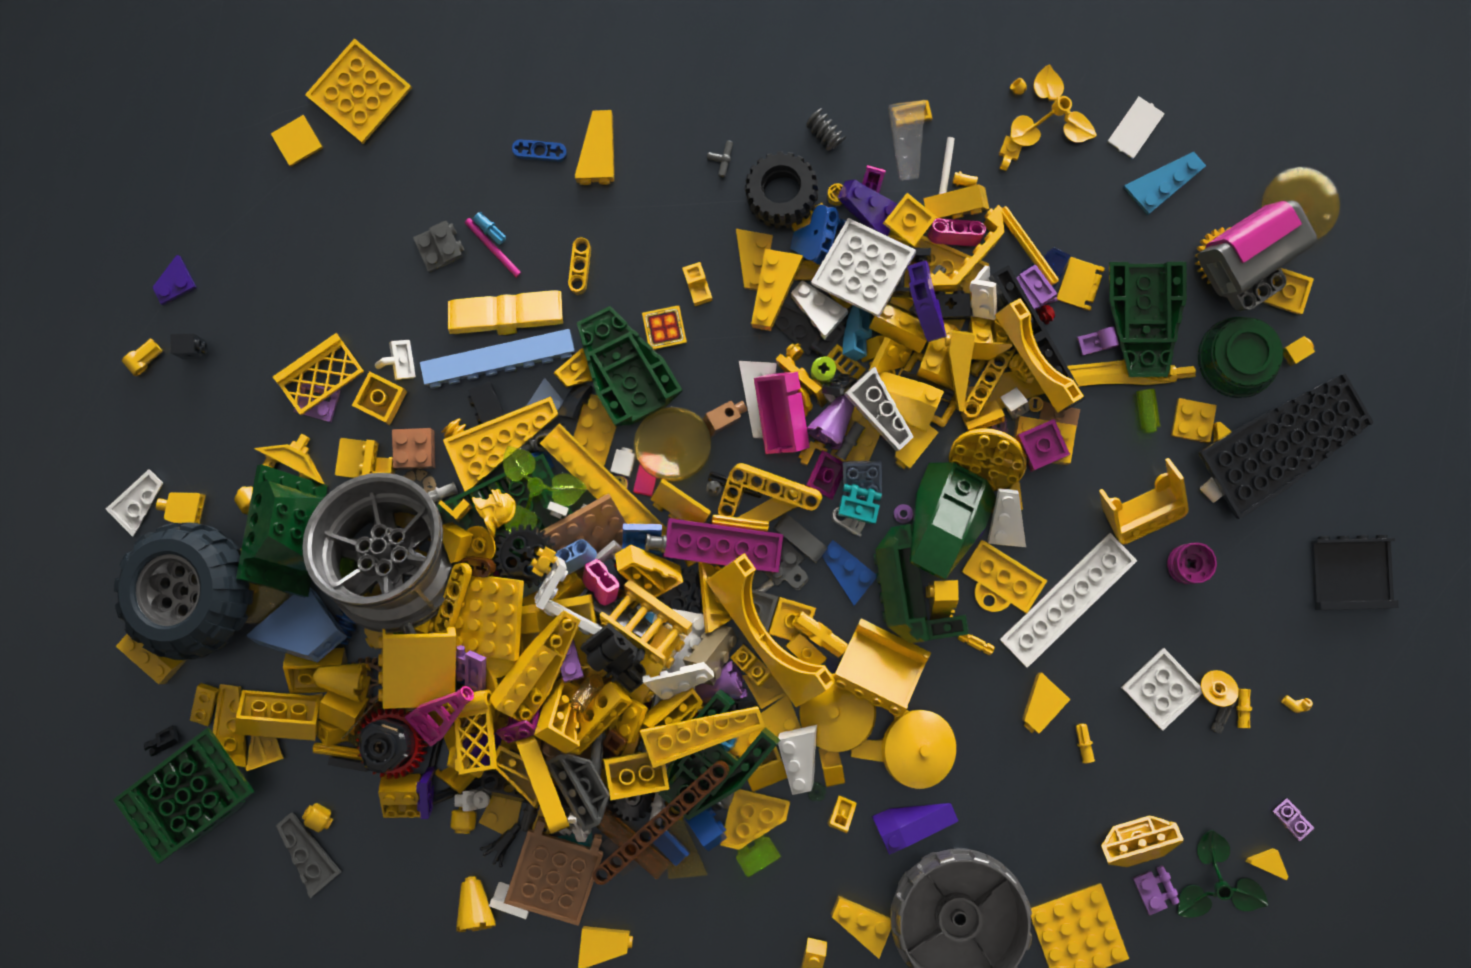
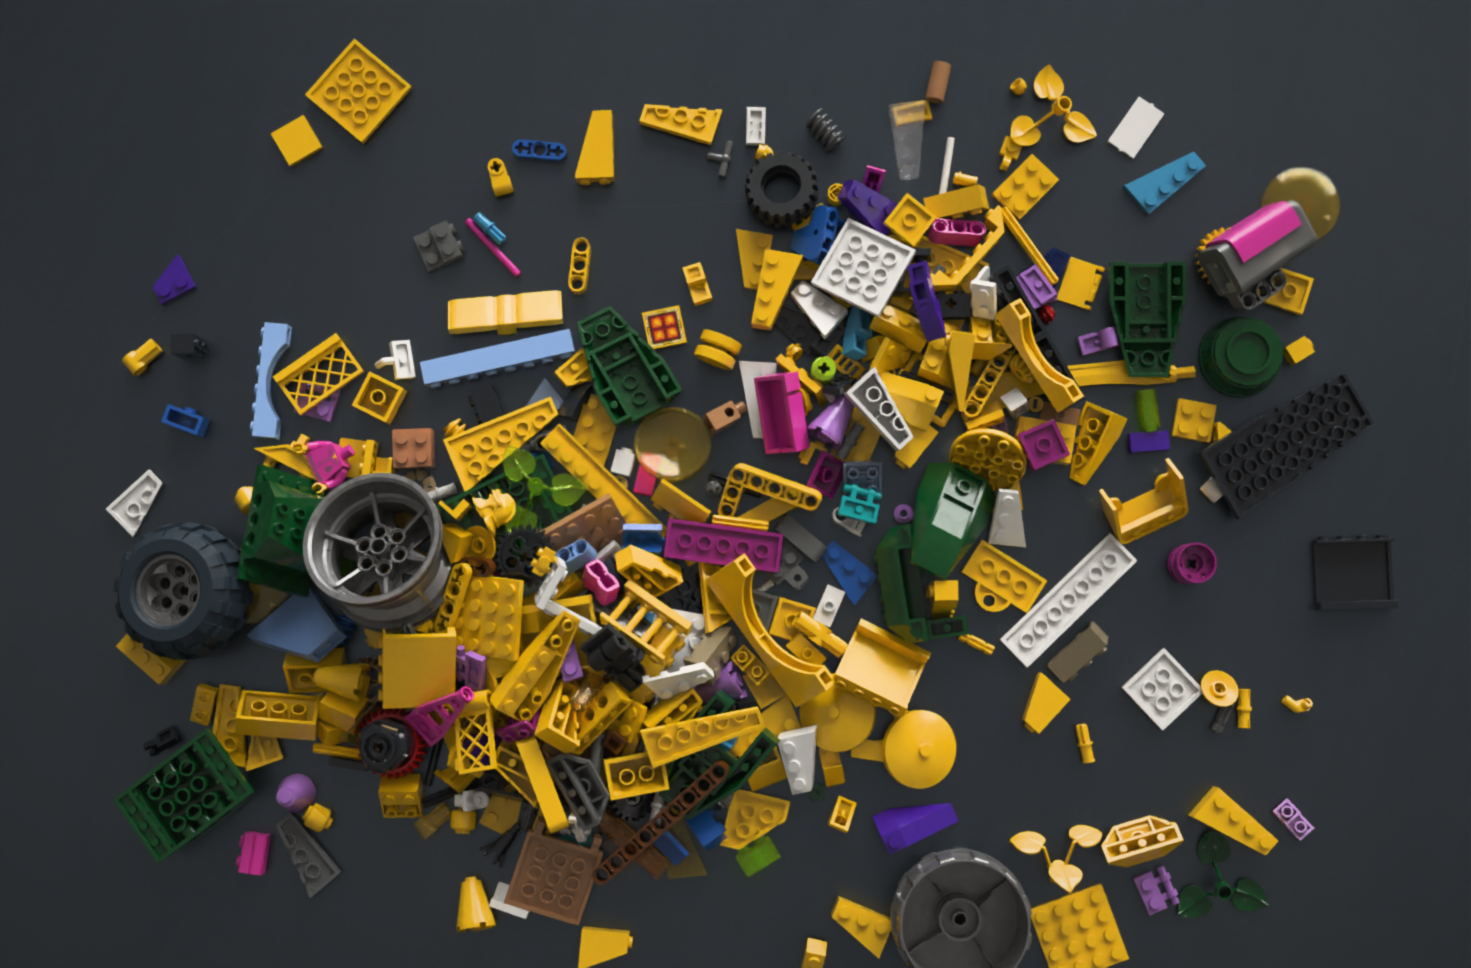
(182, 507): yellow torso -> none
(185, 420): none -> blue brick
(253, 853): none -> dark pink brick
(275, 341): none -> light blue arch
(296, 793): none -> medium lavender cone
(328, 463): none -> dark pink torso
(426, 792): dark purple wing -> none
(429, 823): none -> clear yellow piece
(499, 180): none -> yellow piece
(557, 510): white plate -> none
(655, 543): dark grey bush -> none
(687, 123): none -> yellow wing
(717, 349): none -> yellow wheel
(755, 126): none -> white plate
(762, 151): none -> yellow plate
(828, 605): none -> white plate
(938, 82): none -> medium nougat pin
(1025, 186): none -> yellow plate
(1060, 872): none -> yellow plant
(1079, 652): none -> dark tan wedge
(1096, 437): none -> yellow wedge
(1148, 441): none -> dark purple slope
(1227, 817): none -> yellow wedge
(1270, 862): yellow slope -> none

